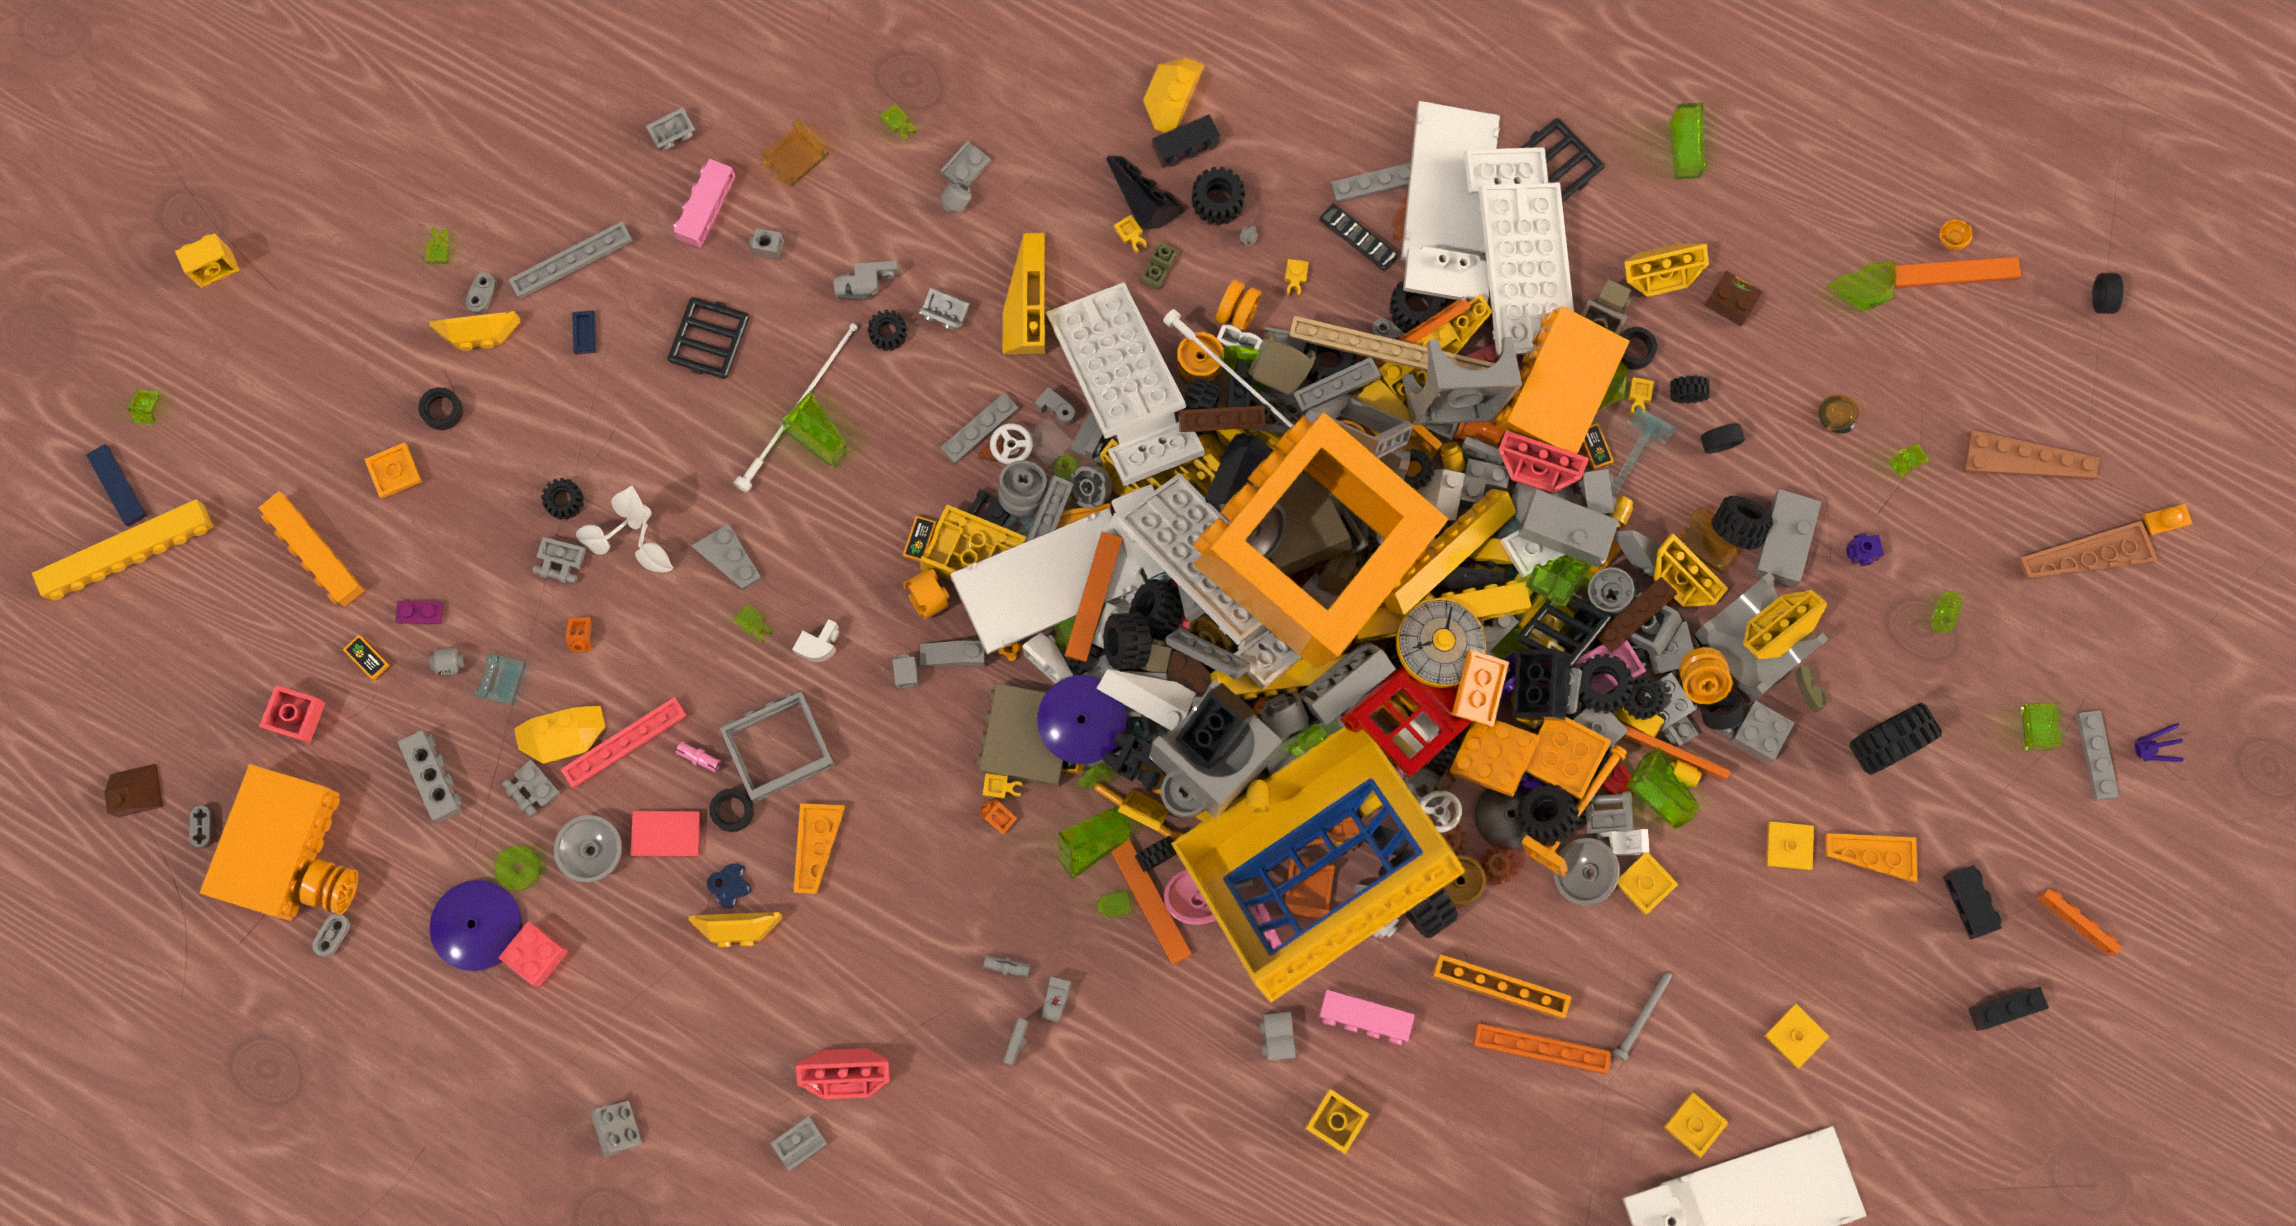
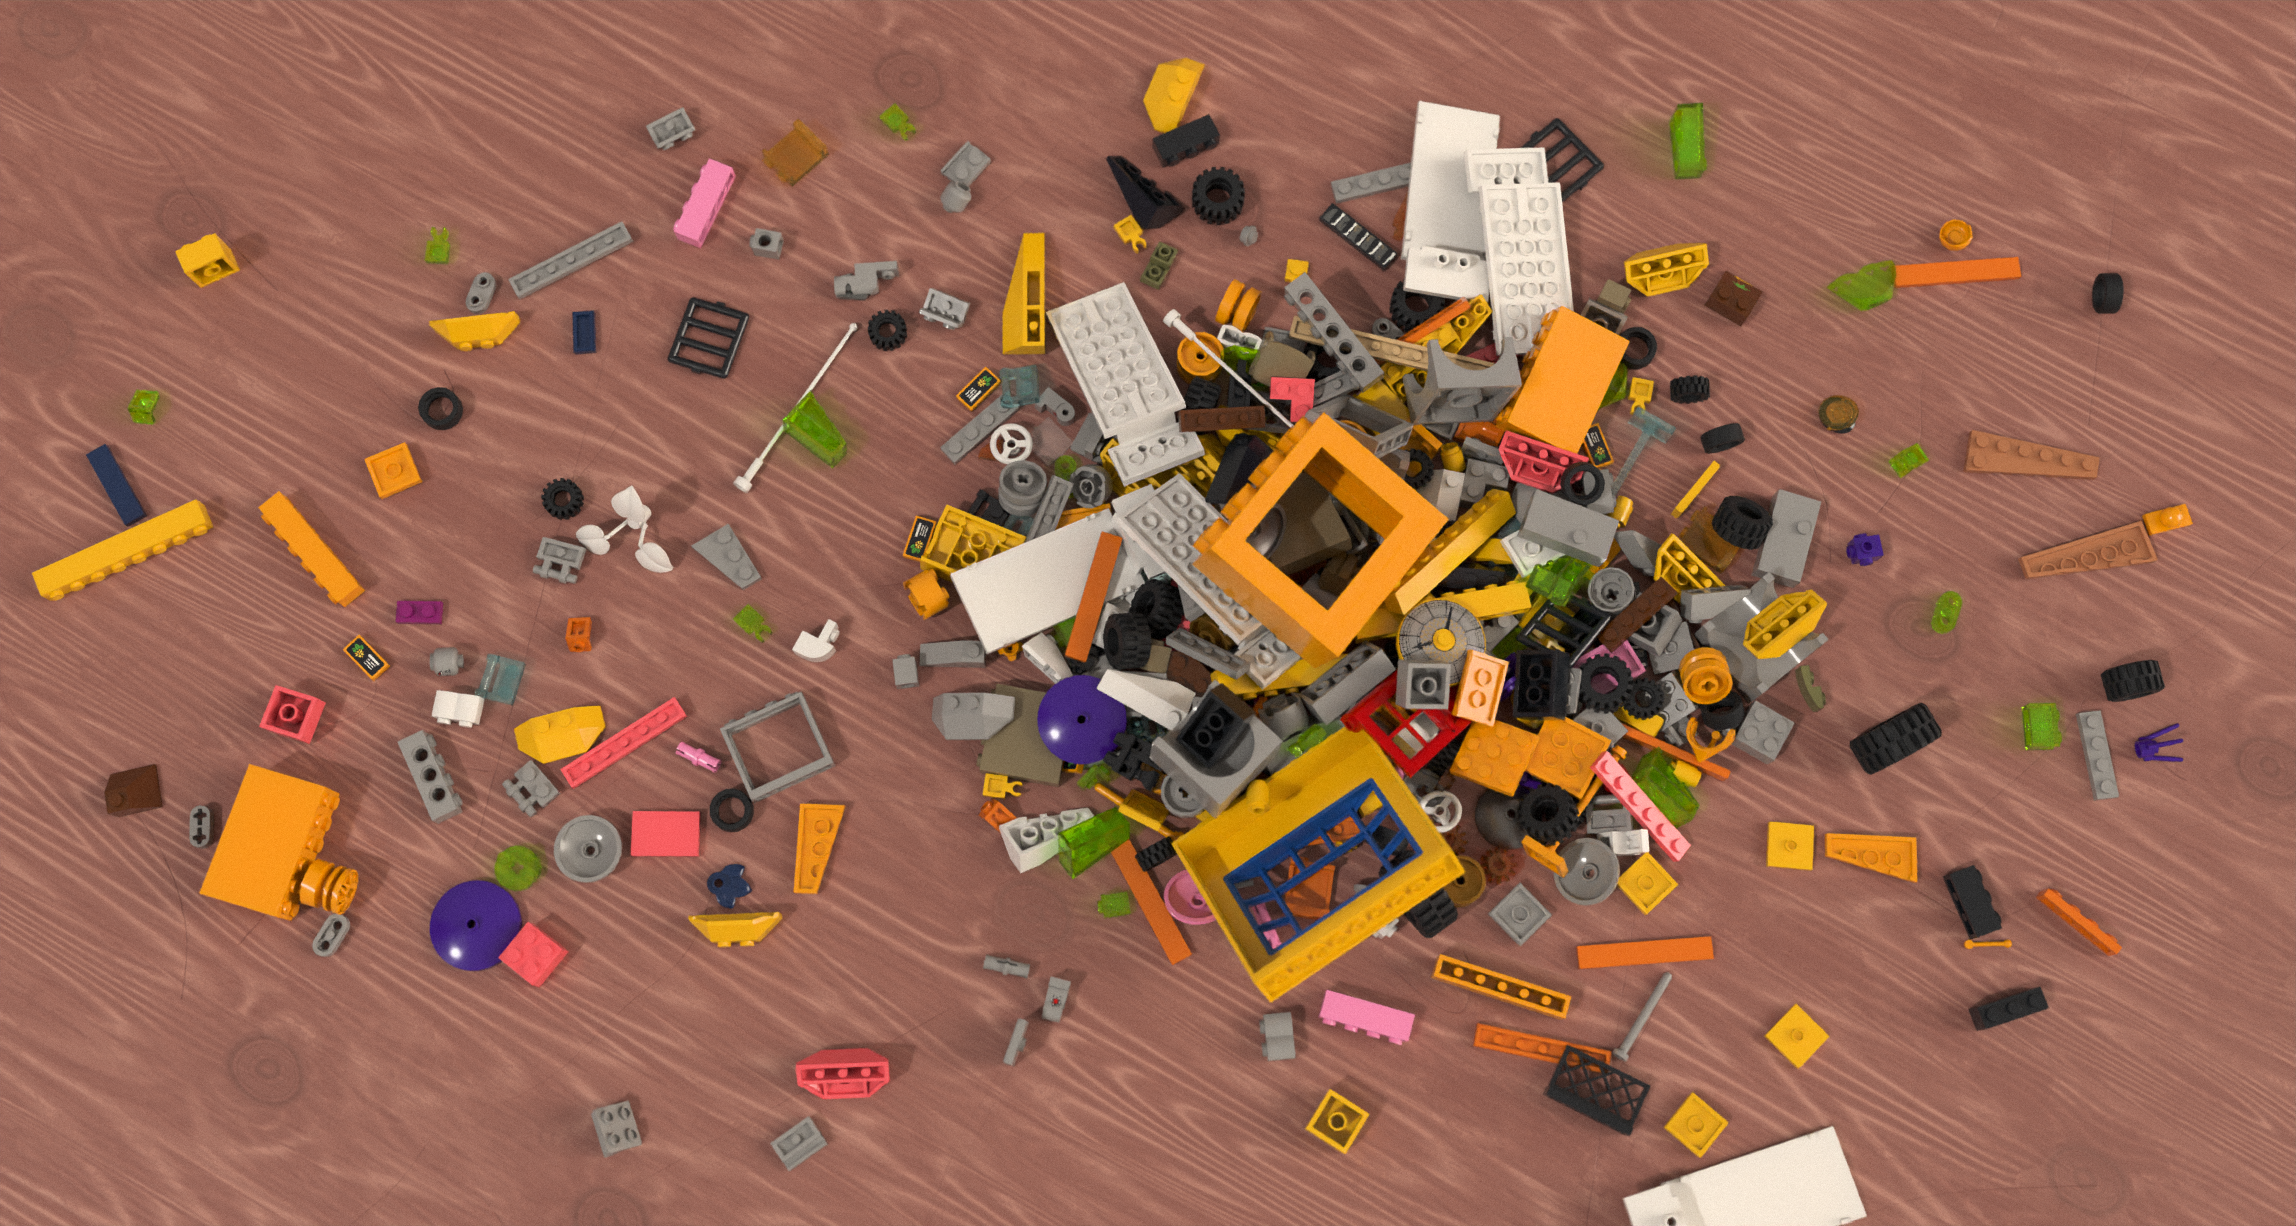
(457, 708): none -> white brick
(972, 714): none -> light grey wedge
(978, 389): none -> tile
(1026, 386): none -> clear light blue plate
(1036, 839): none -> white wedge
(1297, 390): none -> coral plate
(1305, 287): none -> light grey brick
(1423, 684): none -> light grey brick
(1519, 914): none -> light grey plate
(1587, 1108): none -> black fence
(1597, 491): none -> black tyre
(1640, 806): none -> plate
(1644, 952): none -> orange tile
(1679, 509): none -> yellow tile
(1703, 753): none -> light orange helmet
(1709, 602): none -> light grey slope
(1968, 944): none -> light orange hinge
(2132, 680): none -> black tyre

